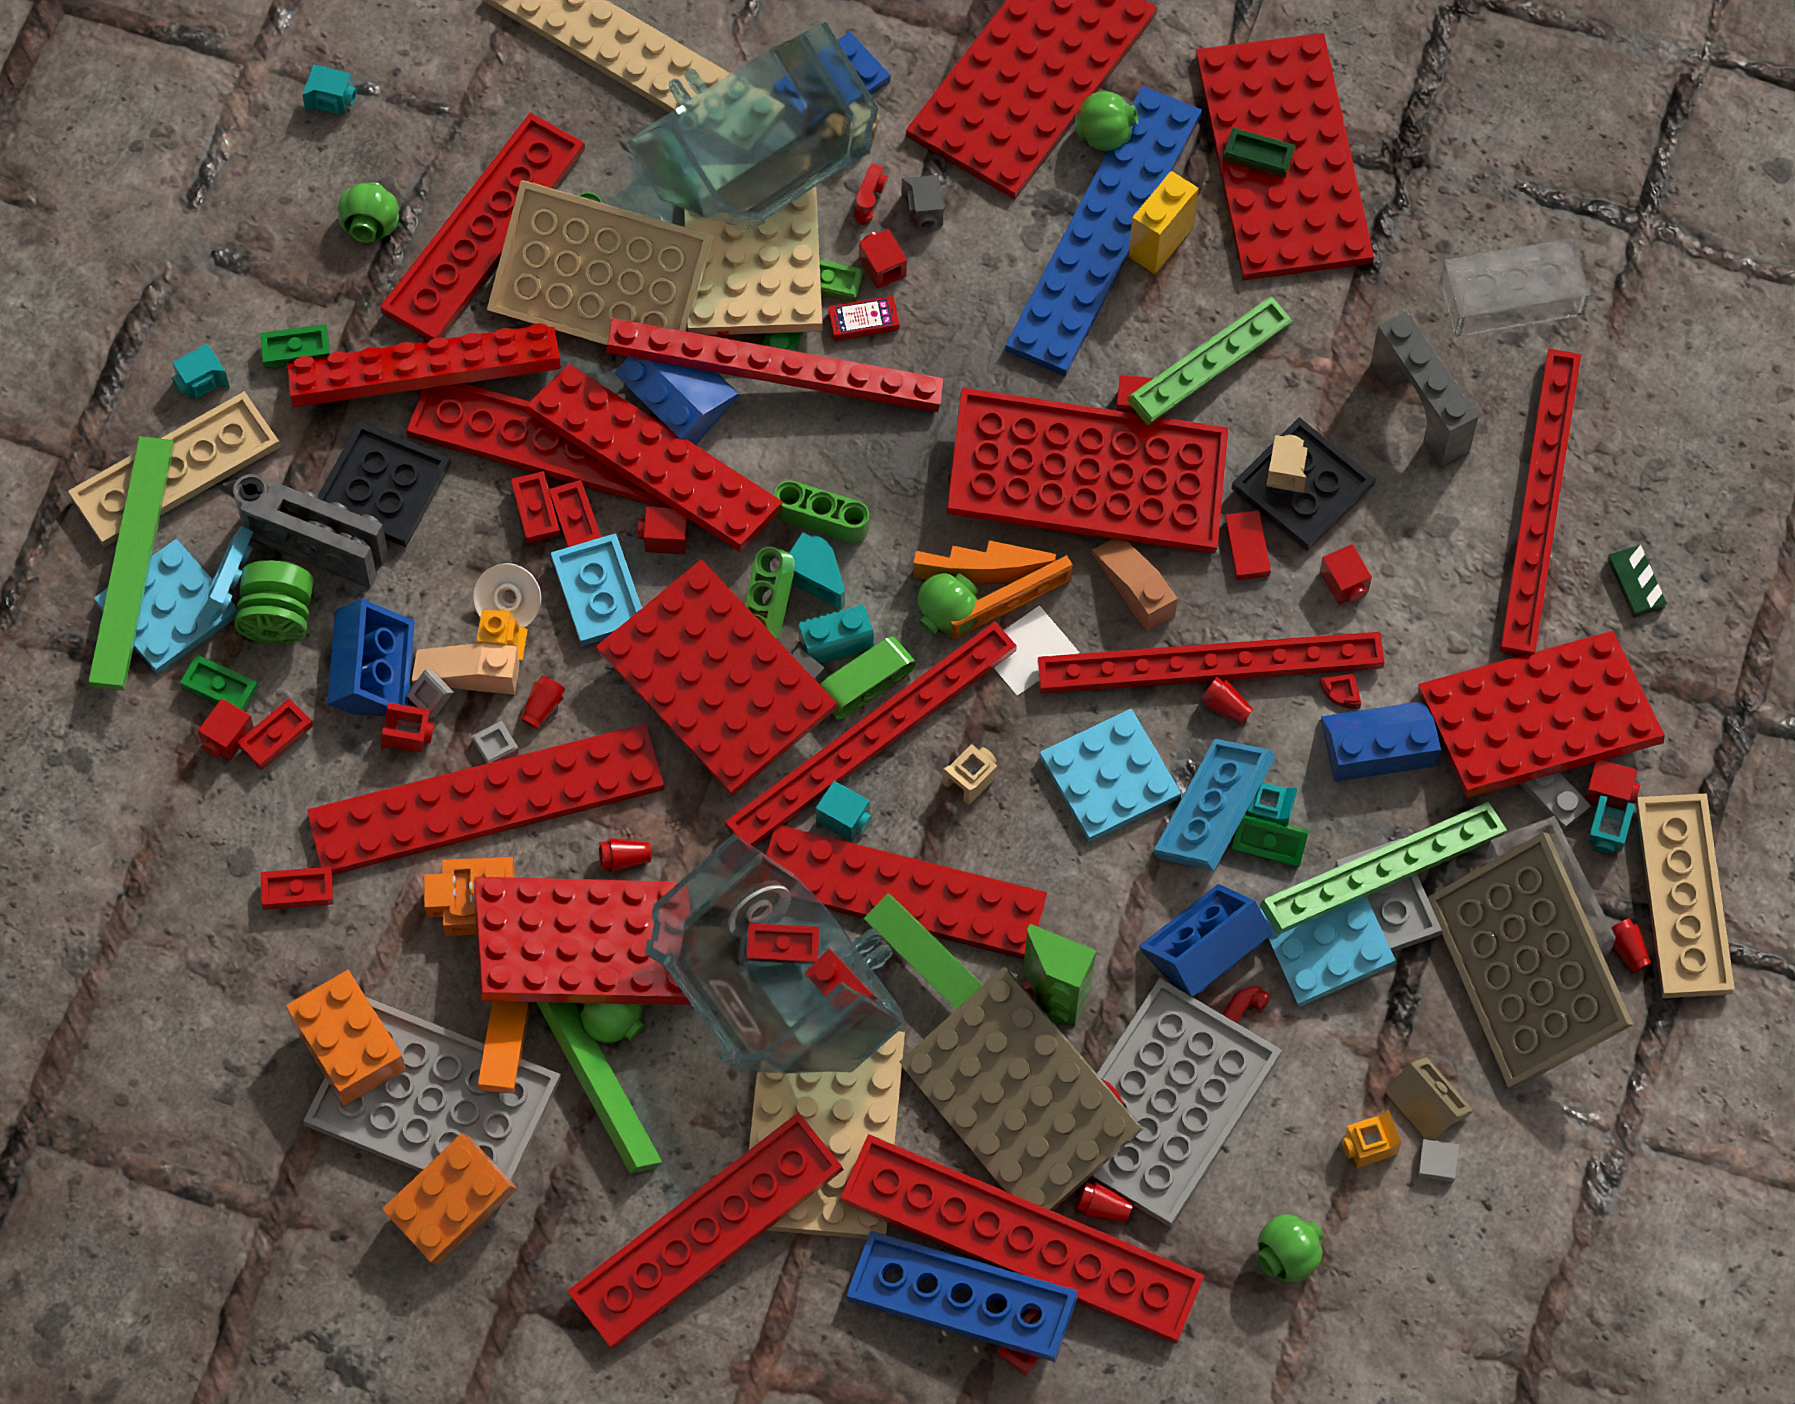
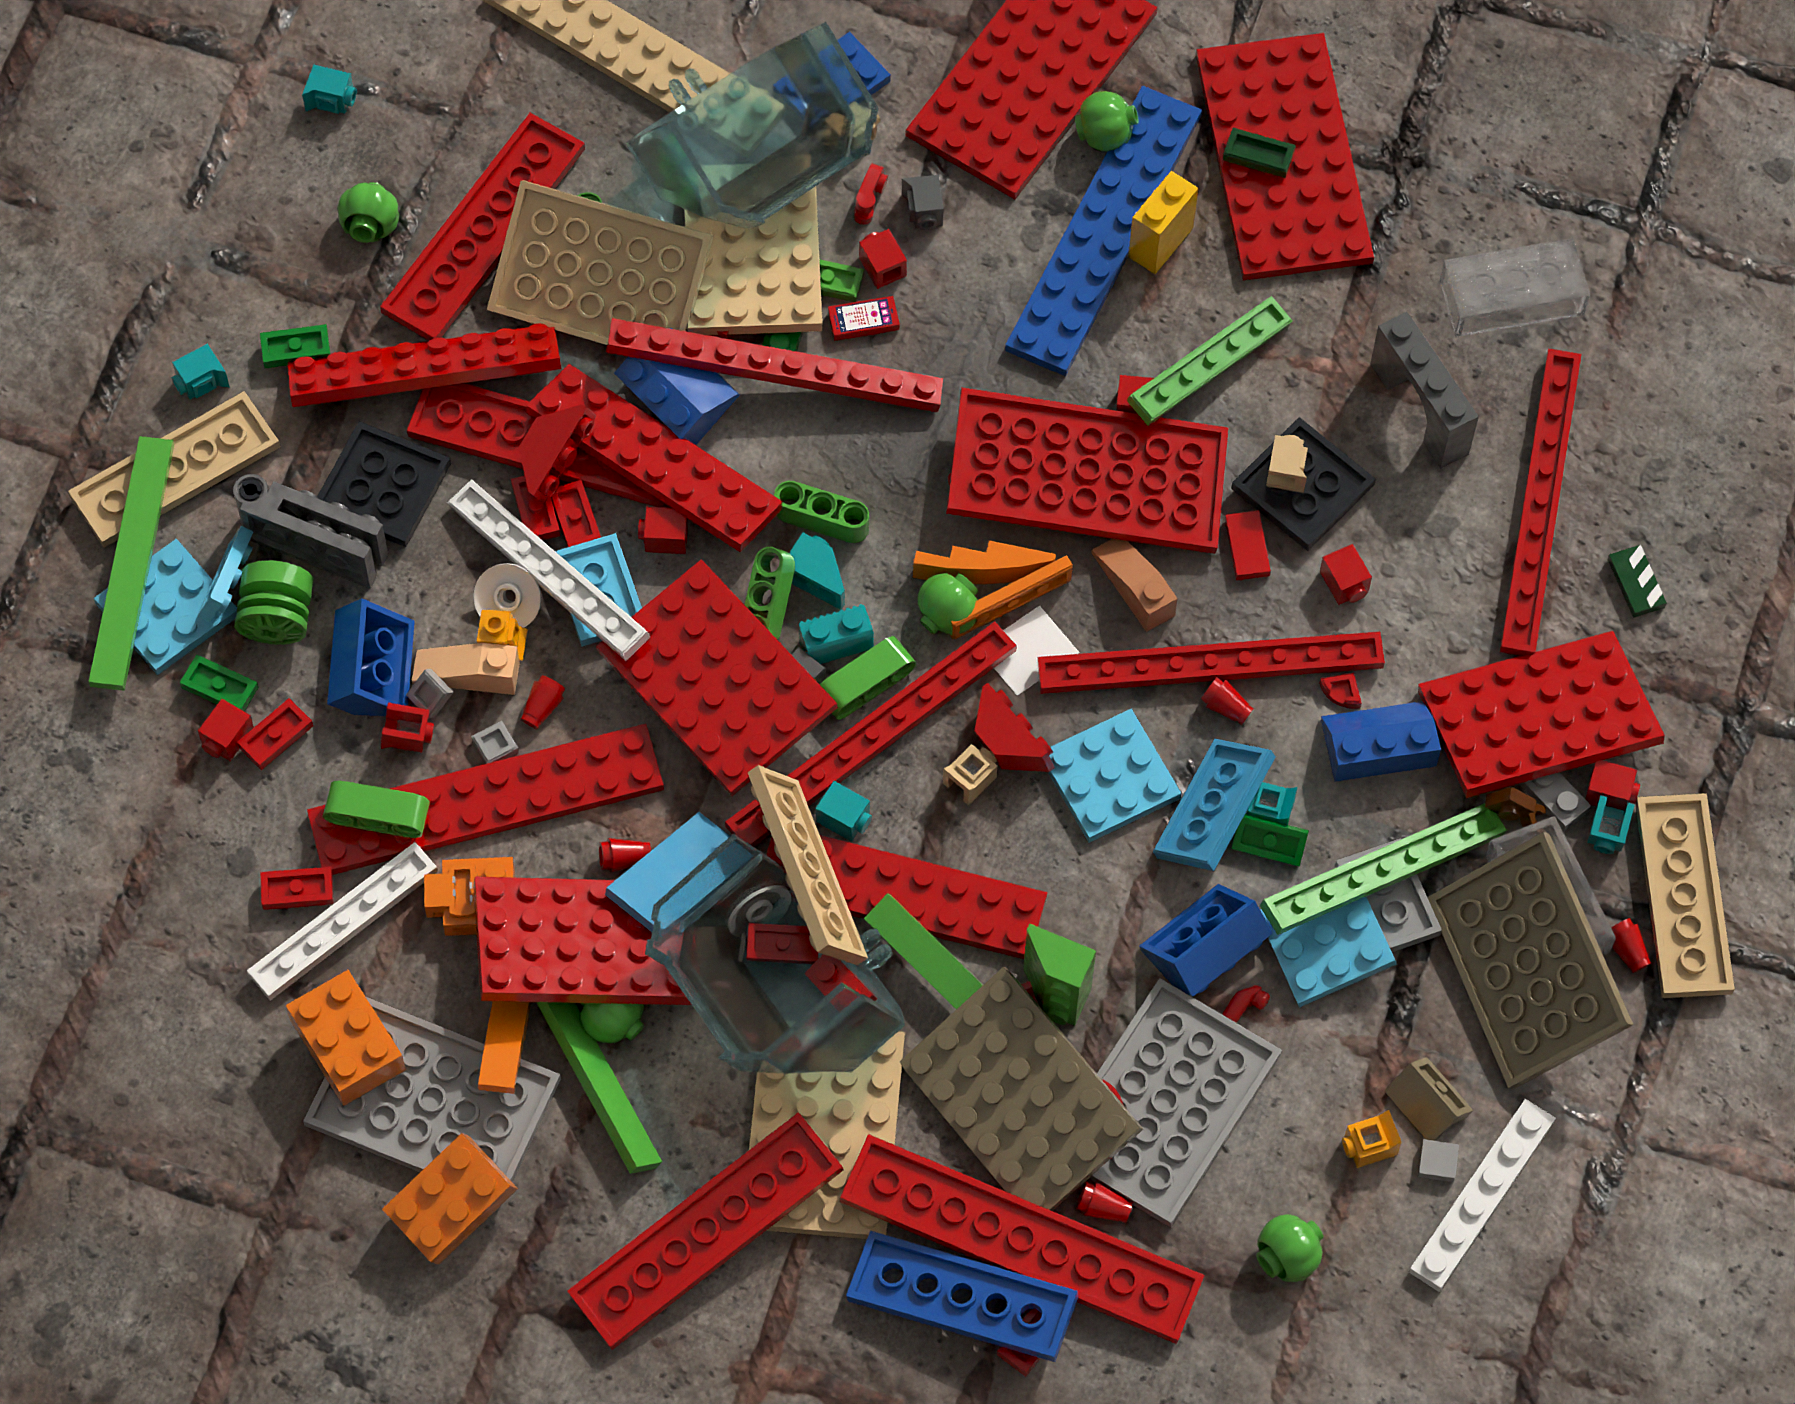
(341, 921): none -> white plate
(376, 809): none -> bright green beam
(549, 570): none -> white tile
(552, 447): none -> red slope
(665, 867): none -> dark azure tile
(807, 865): none -> tan plate
(1009, 735): none -> red slope
(1482, 1195): none -> white plate
(1514, 805): none -> reddish brown plate

